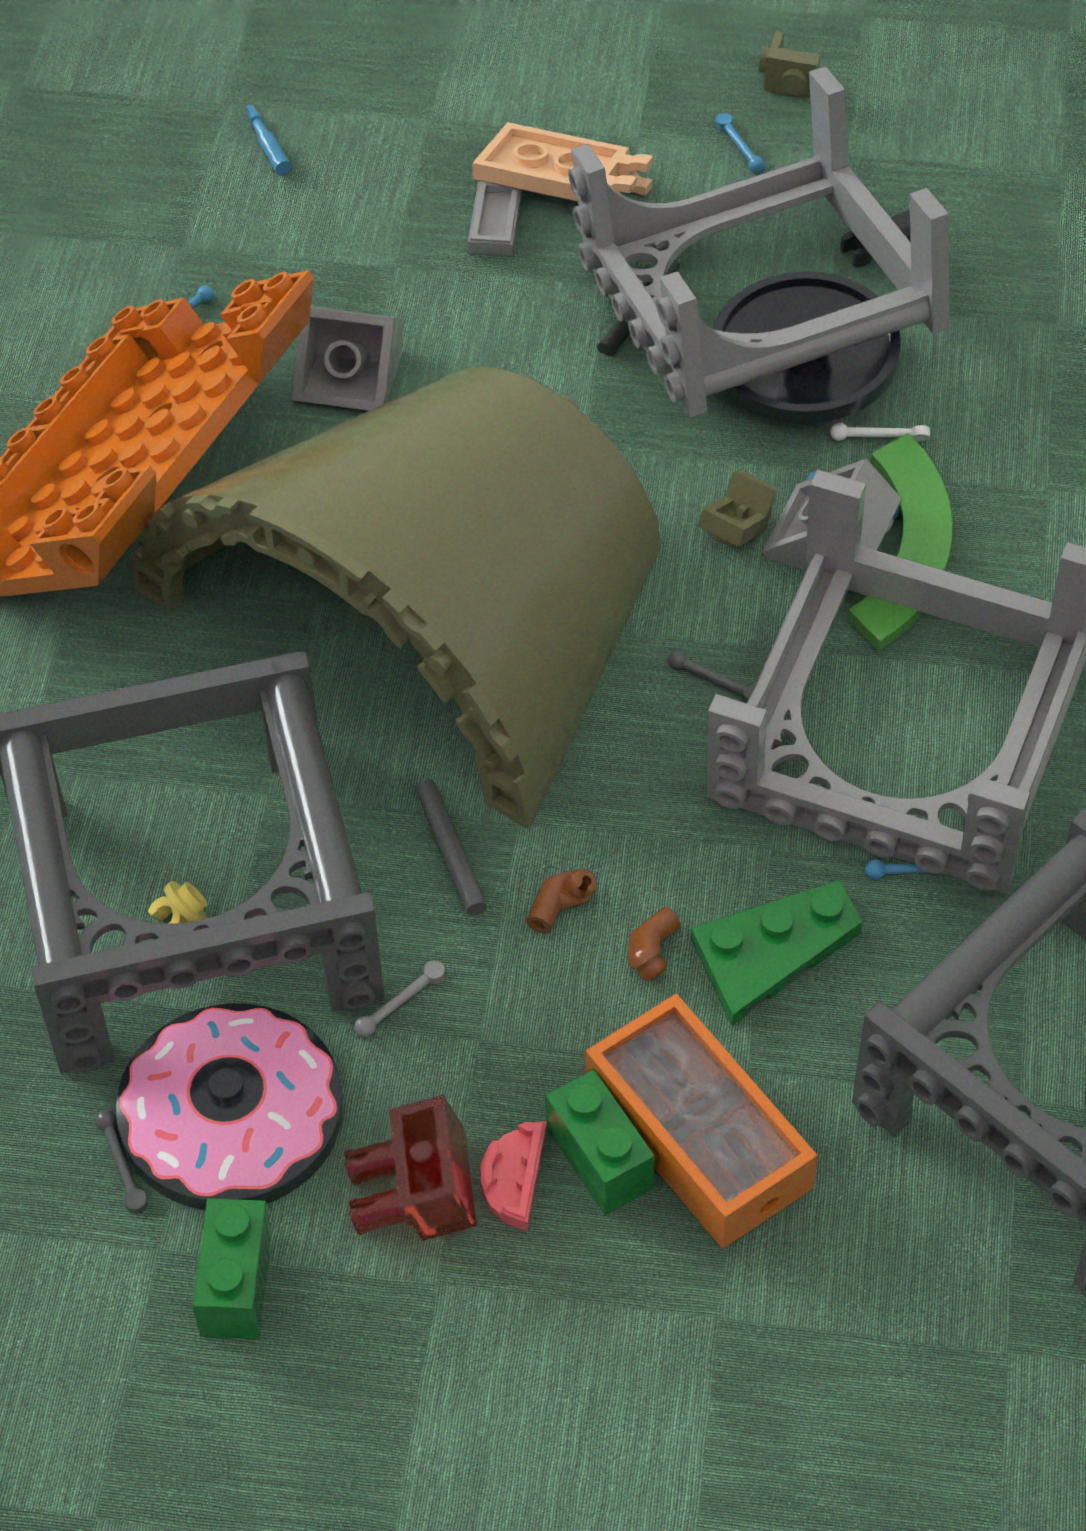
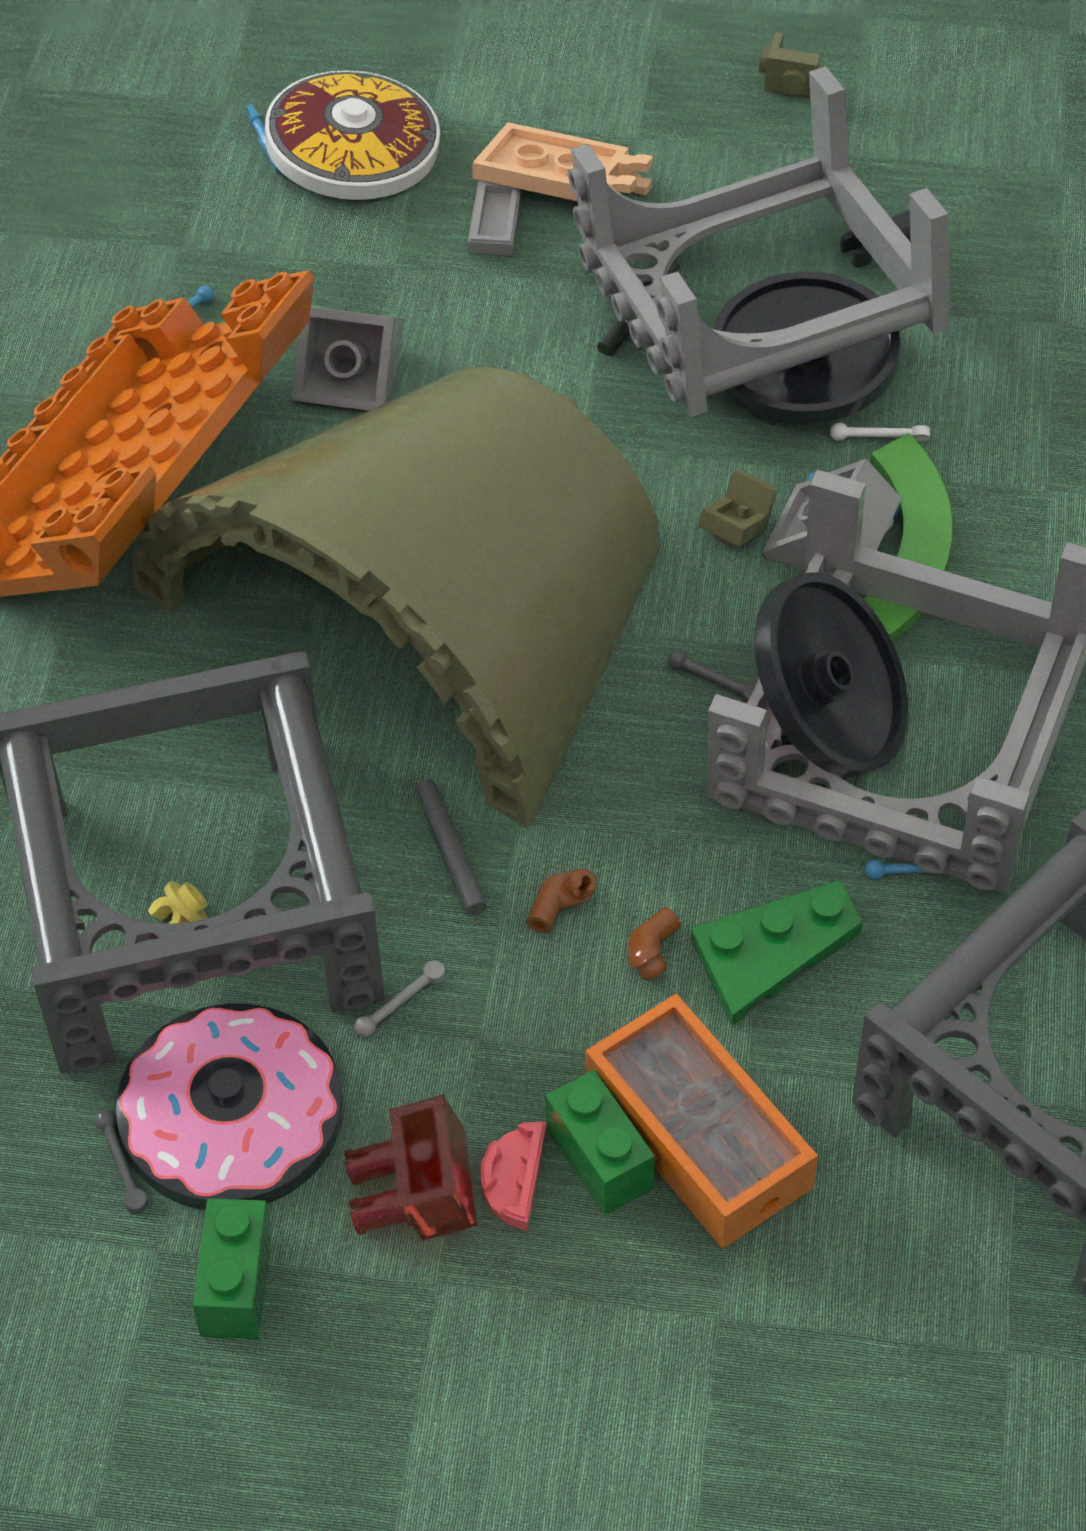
(352, 135): none -> dish
(725, 123): dark azure hinge -> none
(831, 674): none -> black dish

